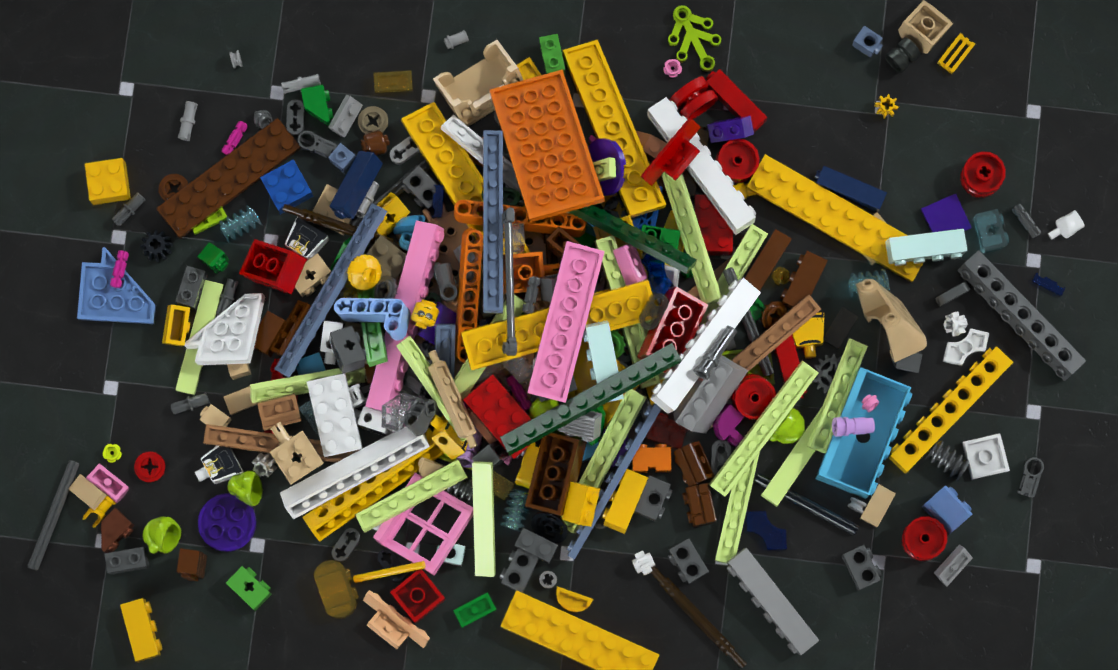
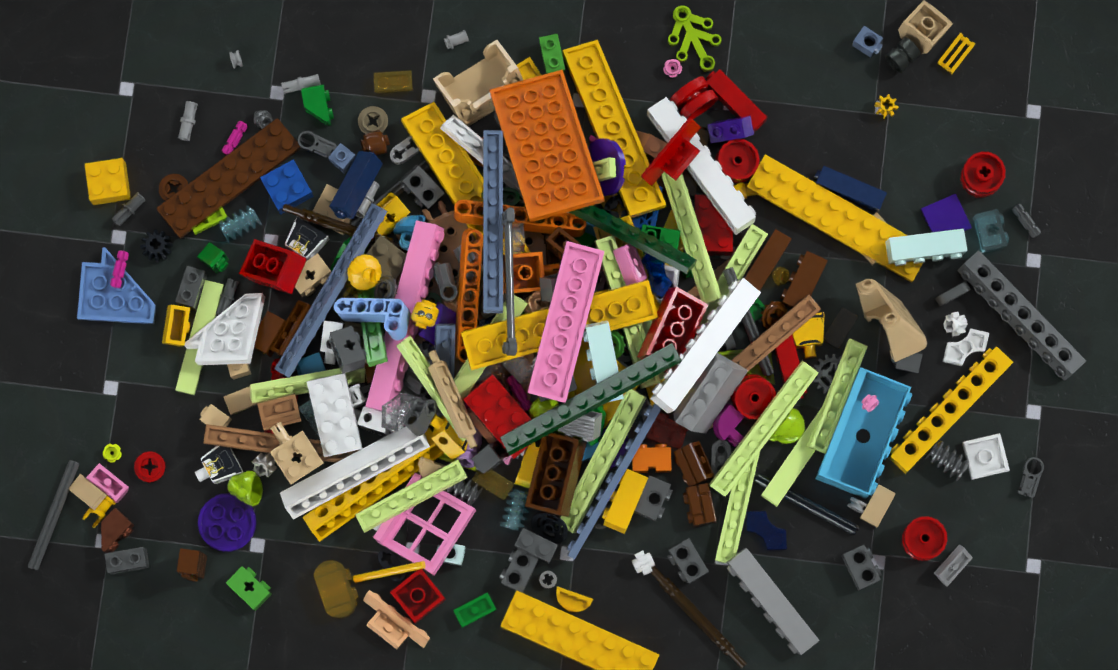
(141, 629): yellow brick -> none
(161, 534): lime piece -> none
(190, 403): dark grey axle -> none
(300, 117): dark grey beam -> none
(345, 116): light grey plate -> none
(349, 548): dark grey beam -> none
(438, 201): clear blue piece -> none
(483, 519): yellowish green tile -> none
(531, 295): dark grey axle -> none
(580, 504): yellow brick -> none
(654, 311): clear smoke plate -> none
(710, 359): dark grey pin -> none
(854, 426): lavender axle -> none
(882, 279): clear light blue piece -> none
(948, 509): medium blue slope -> none
(1048, 284): clear blue piece -> none
(1067, 225): white piece -> none

